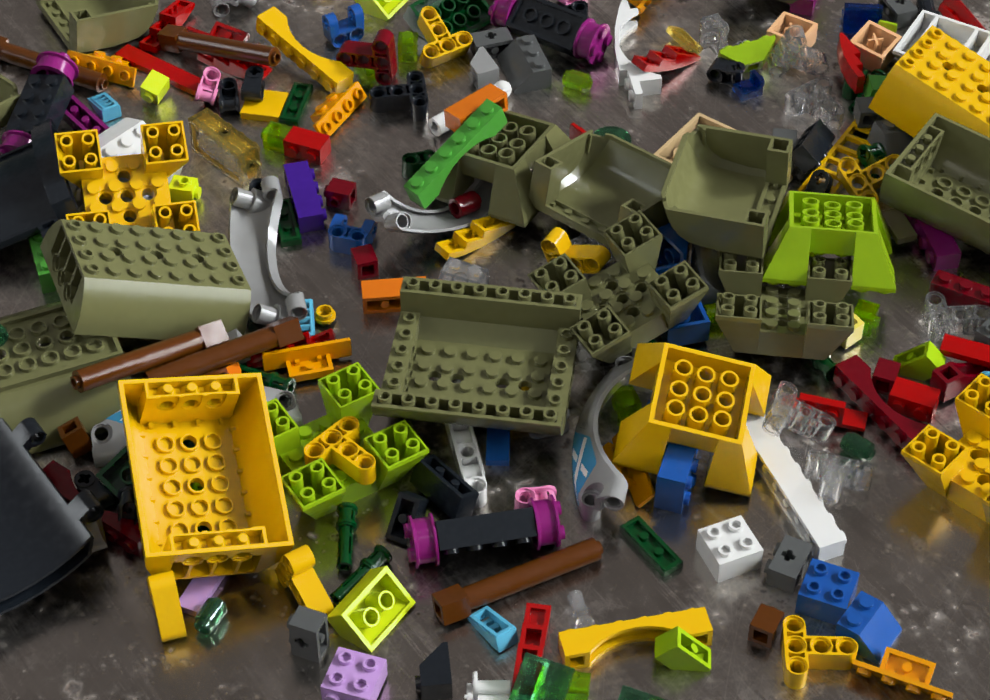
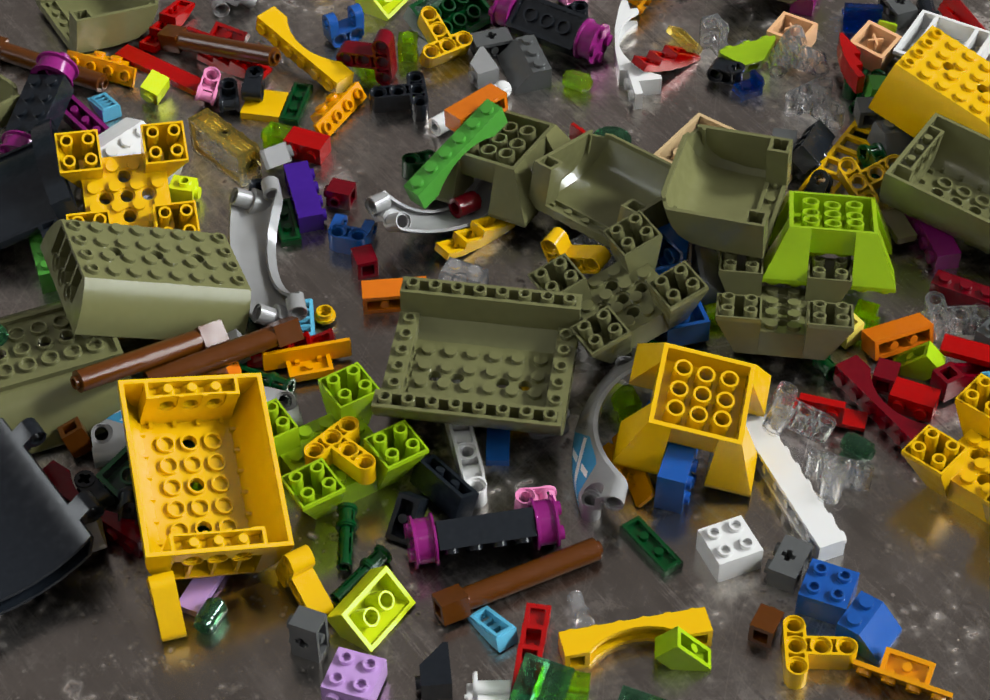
(277, 155): none -> light grey slope
(896, 336): none -> orange brick

